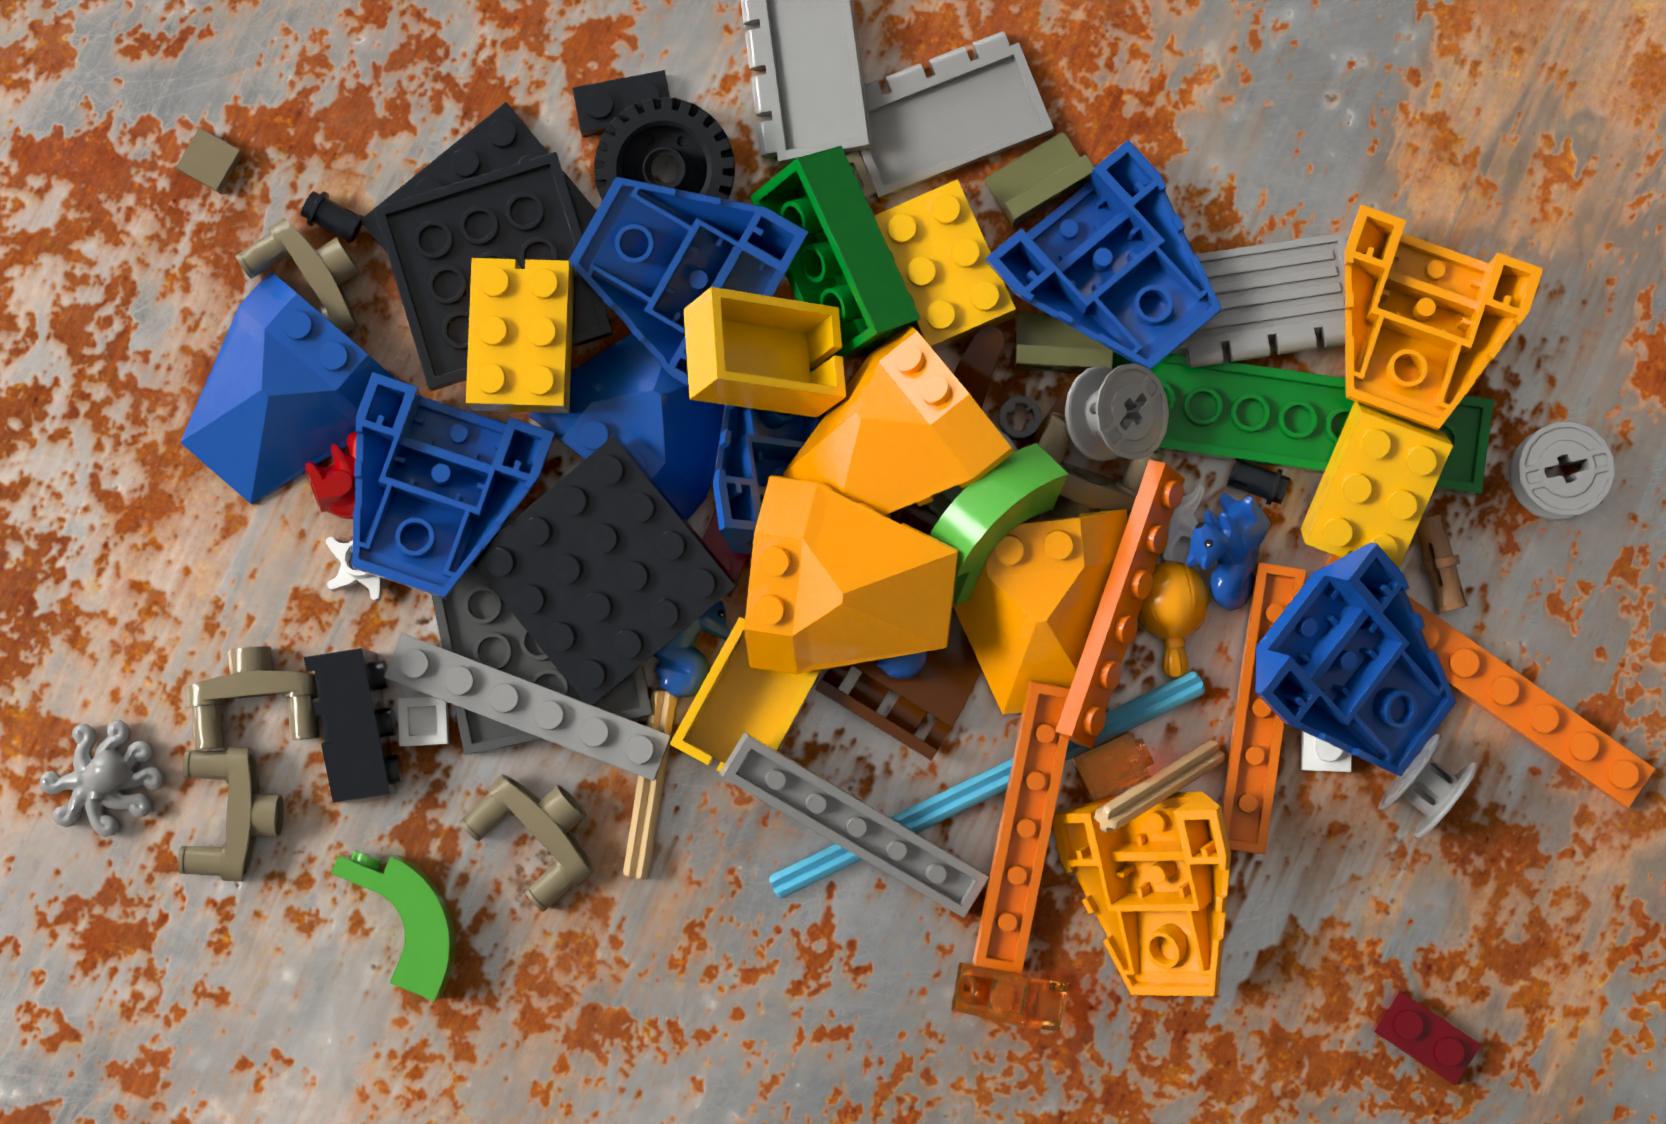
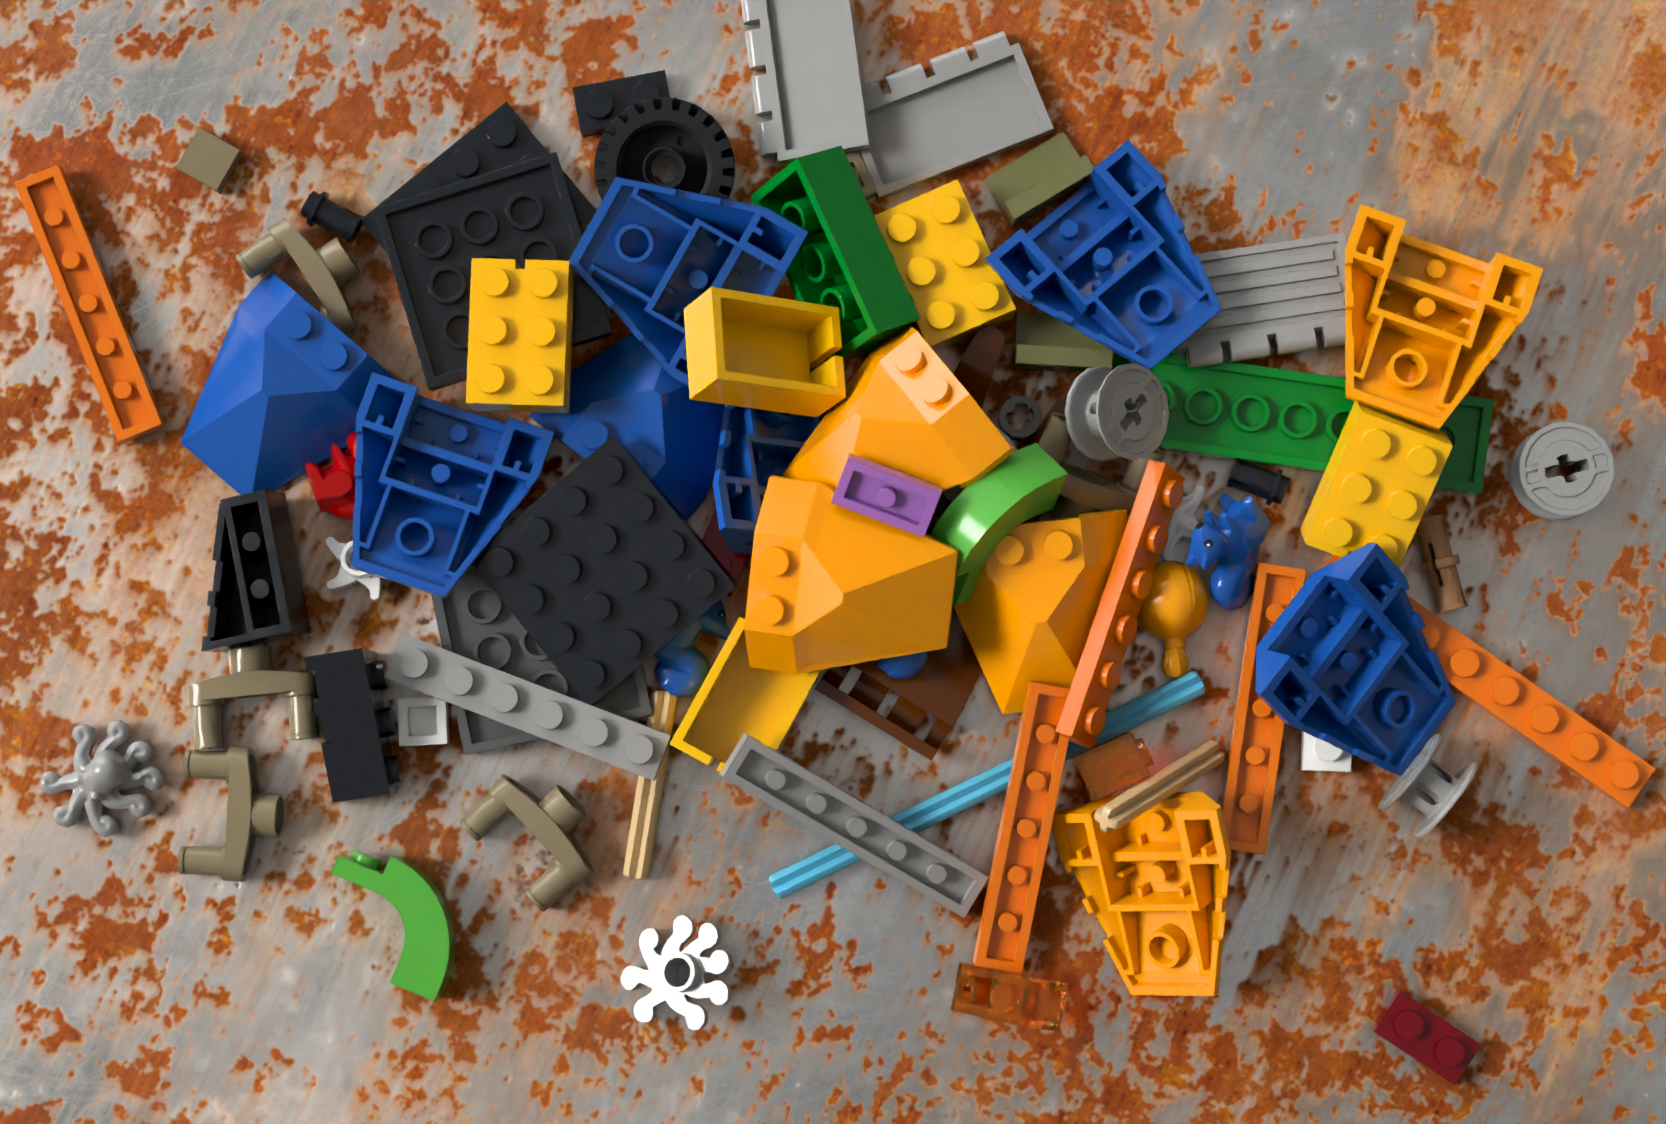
(90, 304): none -> orange plate
(256, 575): none -> black wedge
(680, 972): none -> animal
(886, 495): none -> medium lavender plate

